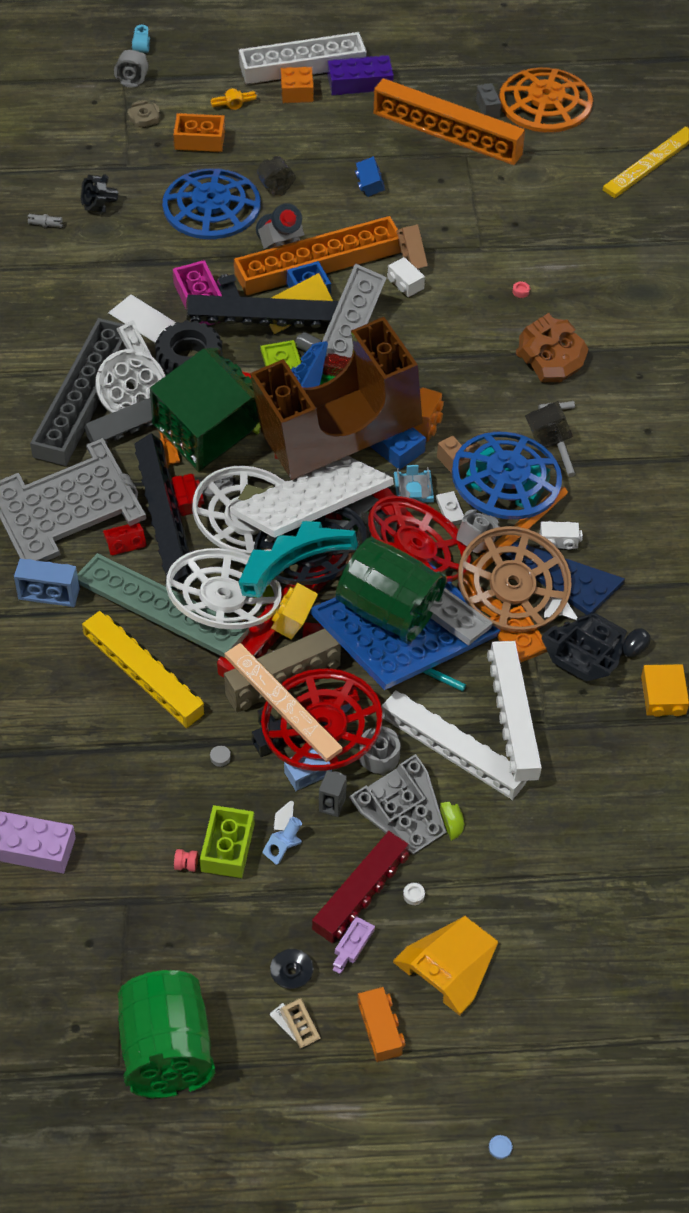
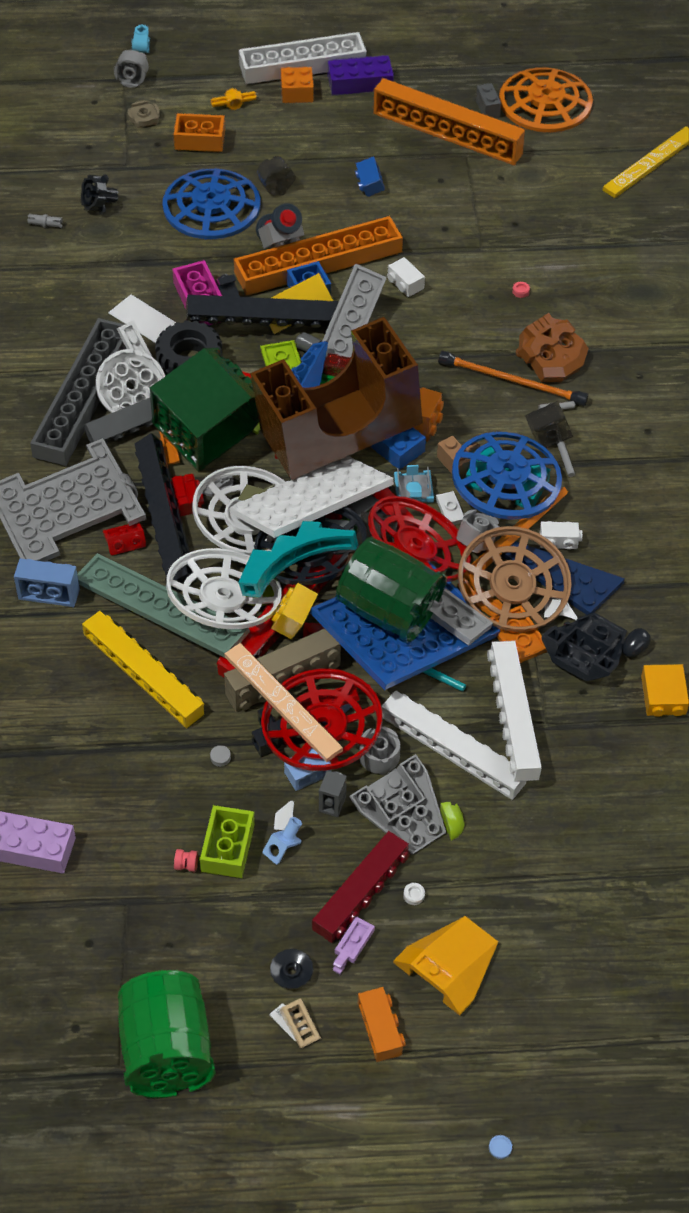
(412, 246): medium nougat piece -> none
(448, 359): none -> orange hose

